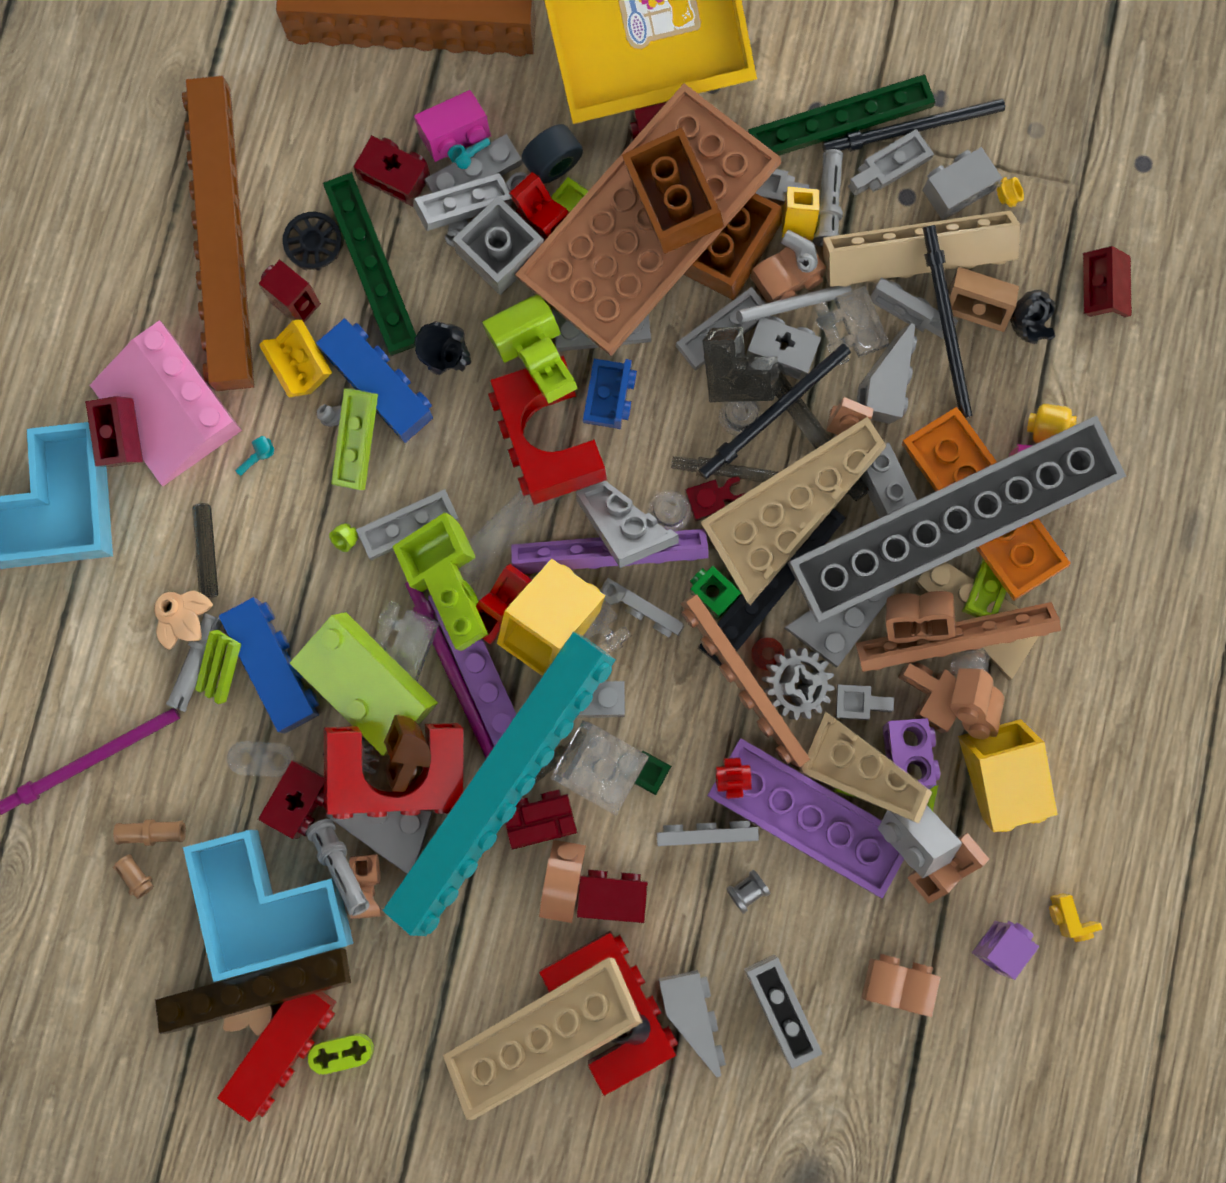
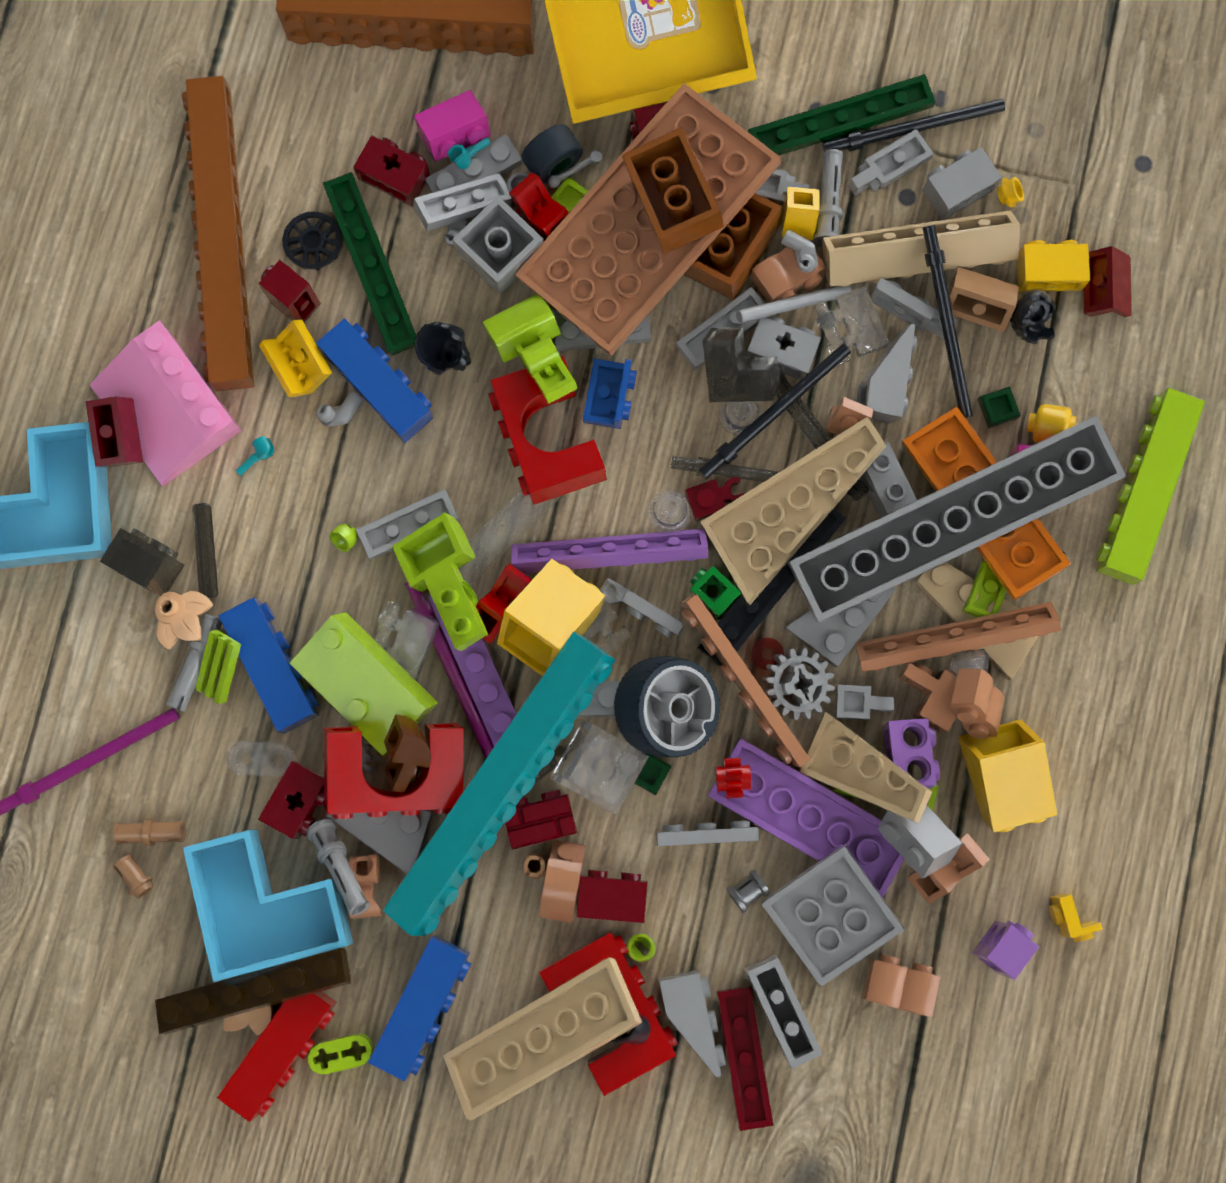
(144, 563): none -> clear smoke brick
(354, 439): lime tile -> none
(419, 1008): none -> blue brick
(526, 865): none -> medium nougat pin
(594, 158): none -> light grey hinge
(622, 526): light grey wing -> none
(635, 953): none -> lime hinge
(667, 706): none -> wheel
(745, 1058): none -> dark red plate
(832, 915): none -> light grey plate
(918, 617): nougat brick -> none
(999, 407): none -> dark green tile
(1053, 266): none -> yellow brick
(1150, 486): none -> lime brick

